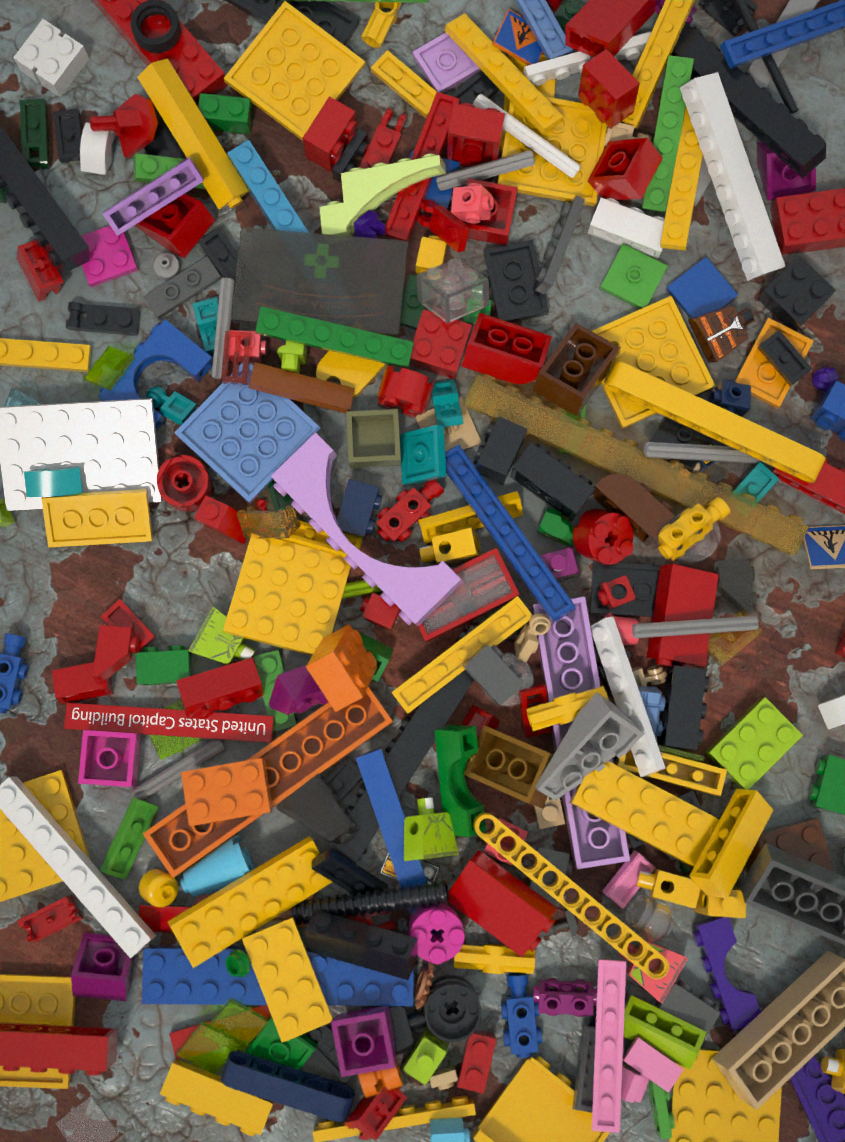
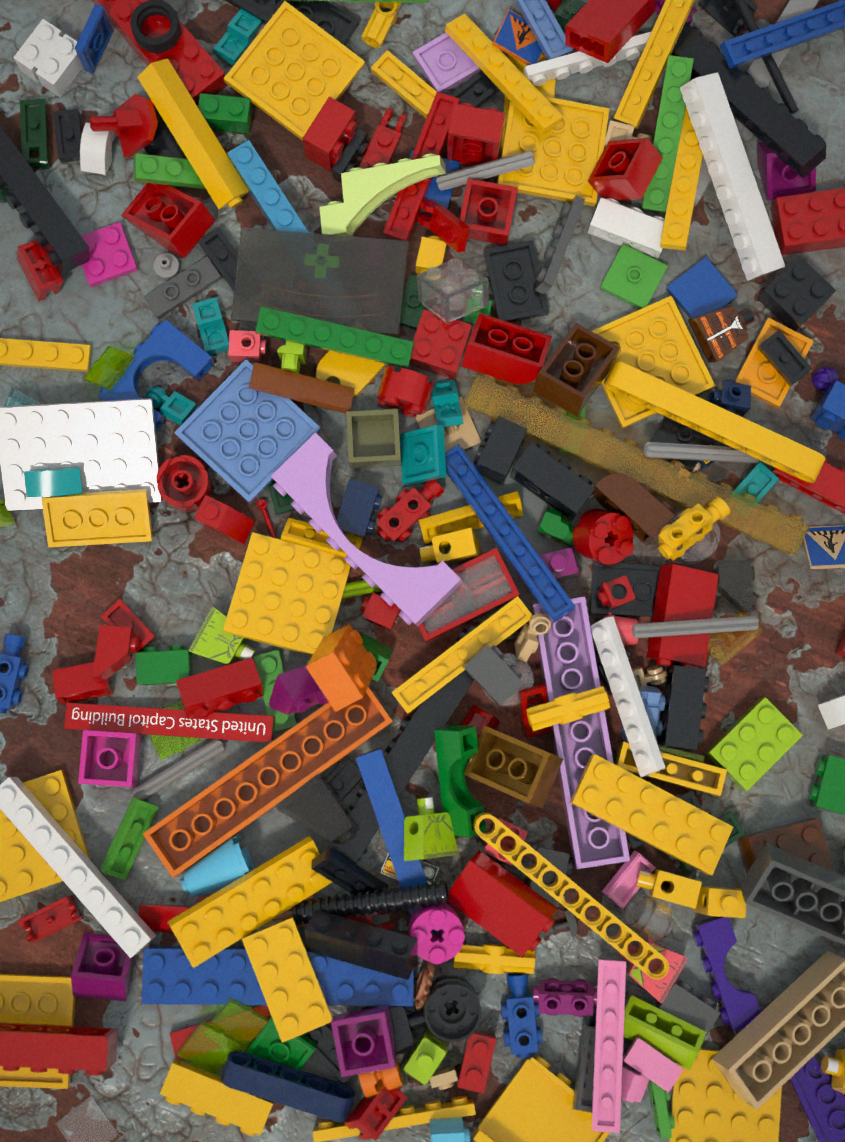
(94, 39): none -> blue tile
(103, 319): black plate -> none
(153, 195): medium lavender brick -> none
(158, 888): yellow head -> none
(223, 323): light grey axle -> none
(226, 792): orange brick -> none
(238, 37): none -> teal slope
(238, 963): green plate -> none
(246, 359): clear red tile -> none
(268, 523): clear yellow hinge -> none
(369, 225): dark purple tile -> none
(472, 203): coral brick -> none
(532, 139): white axle -> none
(550, 815): tan plate -> none
(592, 740): light grey wedge -> none
(608, 89): red brick -> none
(731, 843): yellow brick -> none

